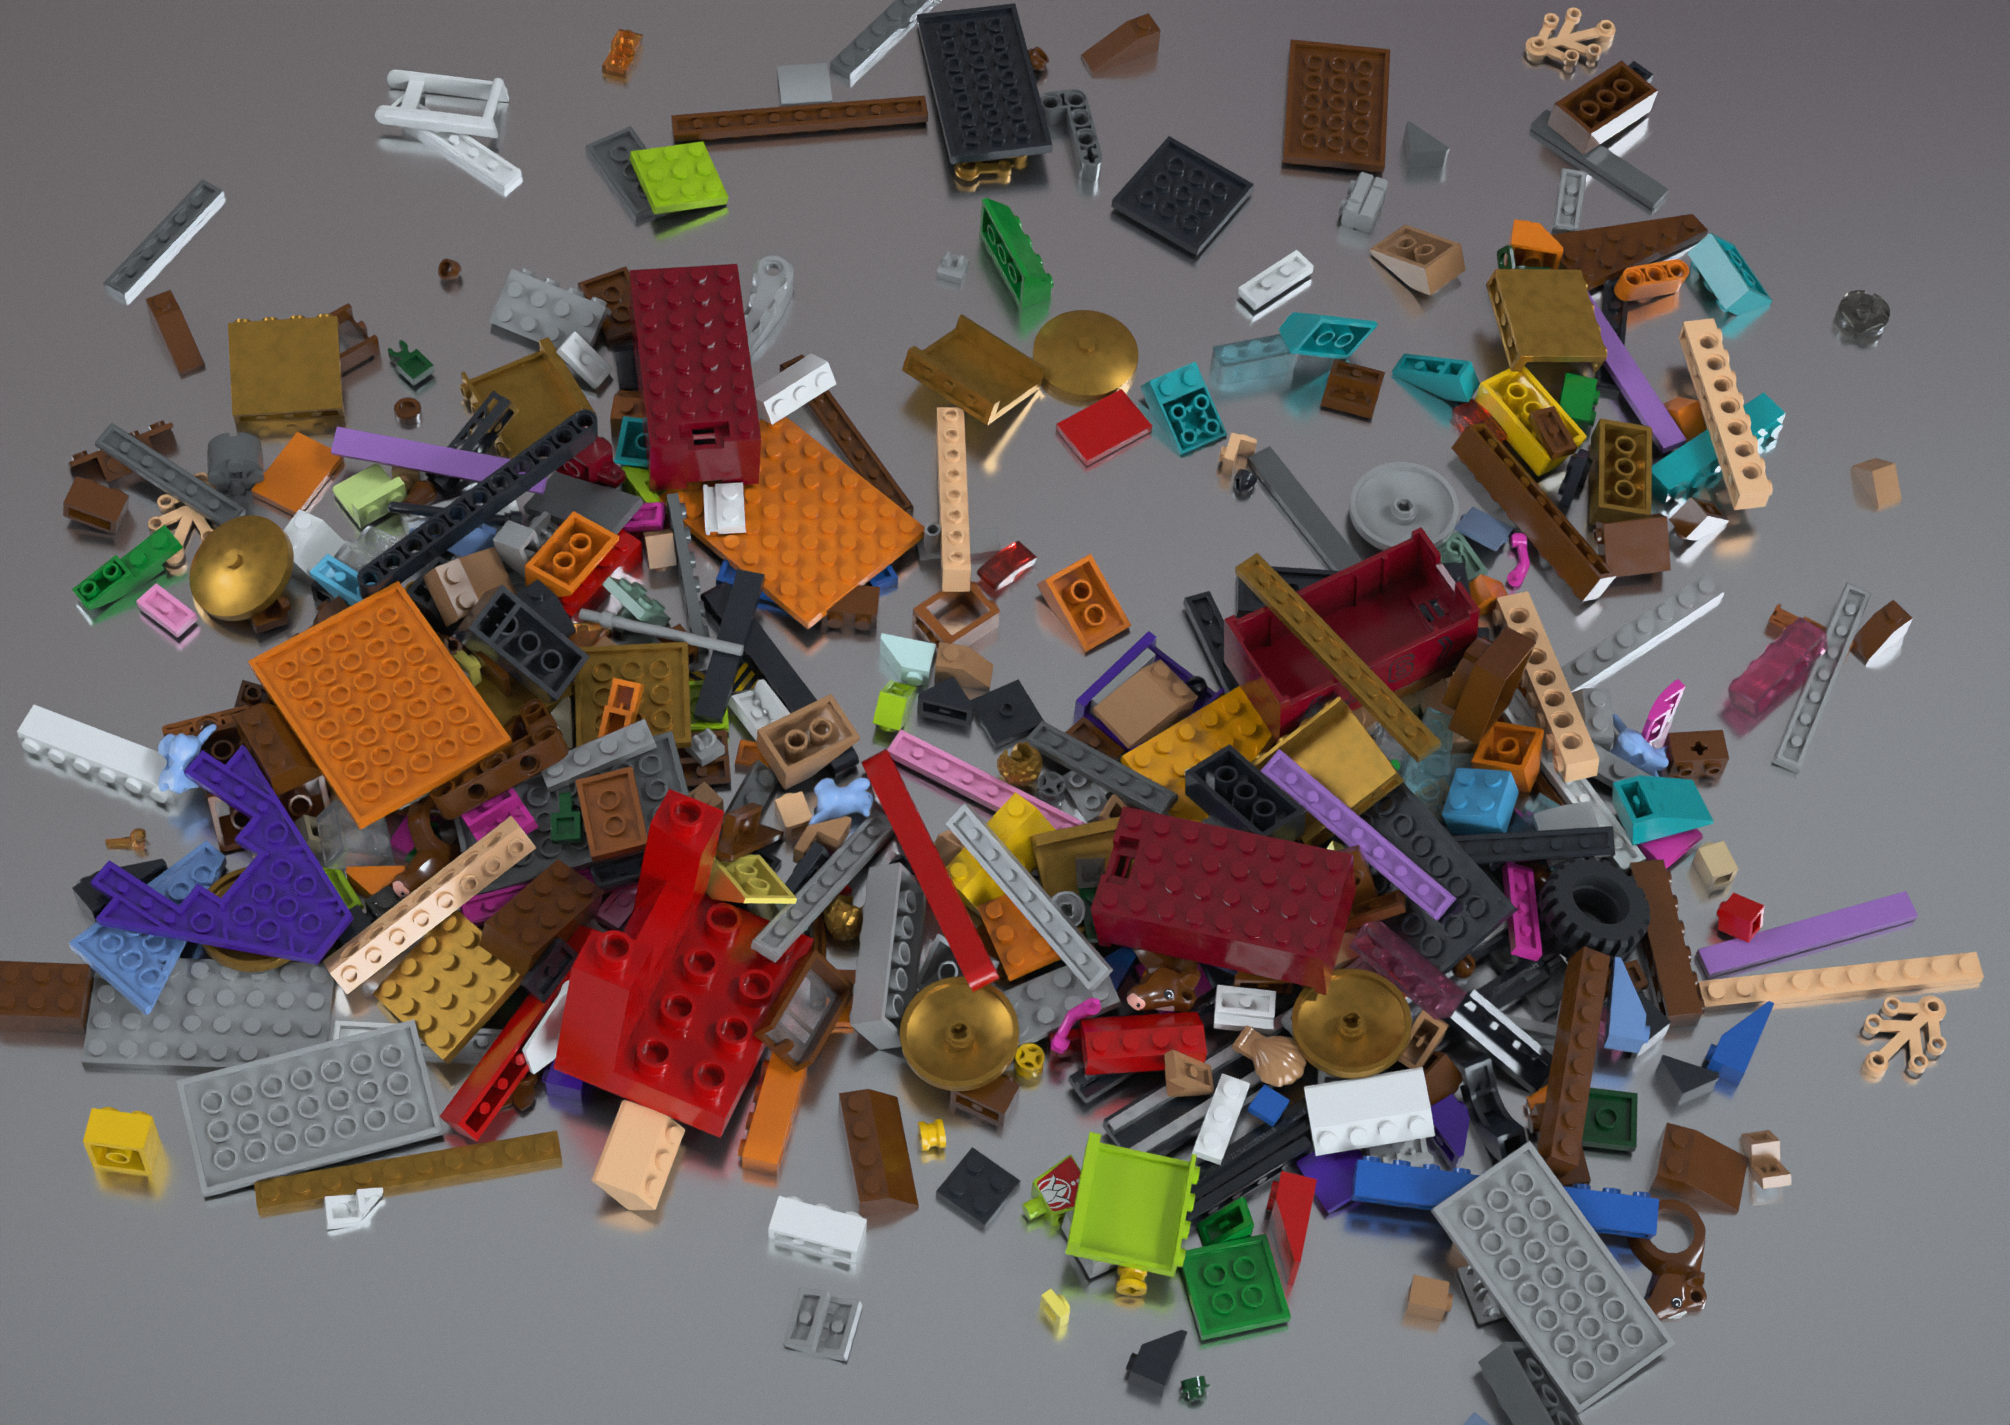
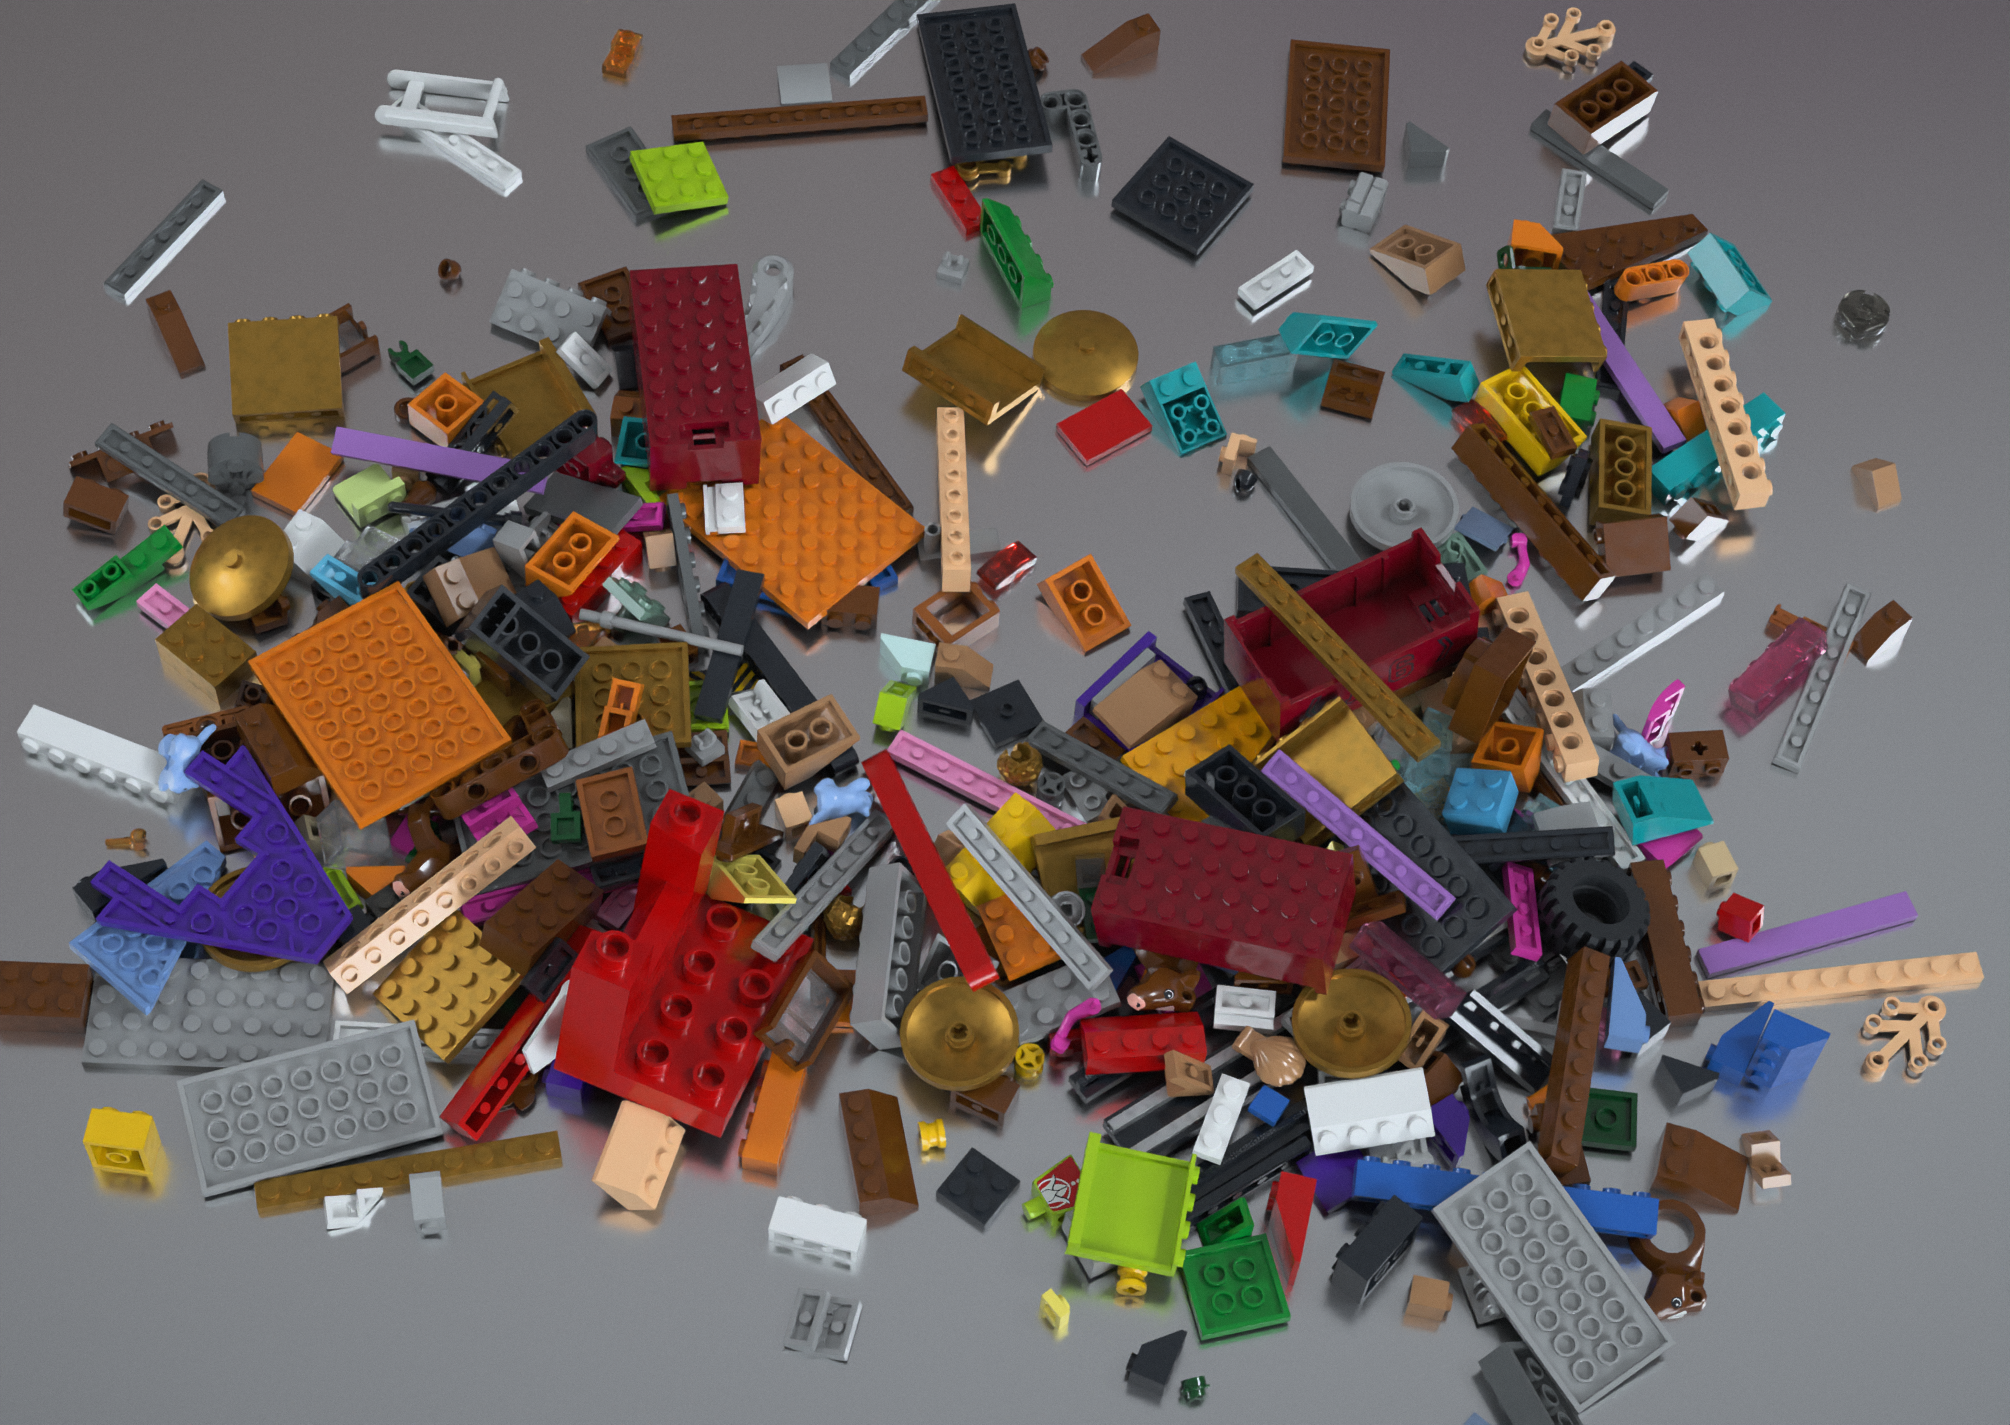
(206, 653): none -> pearl gold brick
(428, 1202): none -> light grey slope
(443, 409): none -> orange slope
(958, 199): none -> red plate
(1376, 1248): none -> black brick
(1785, 1051): none -> blue slope

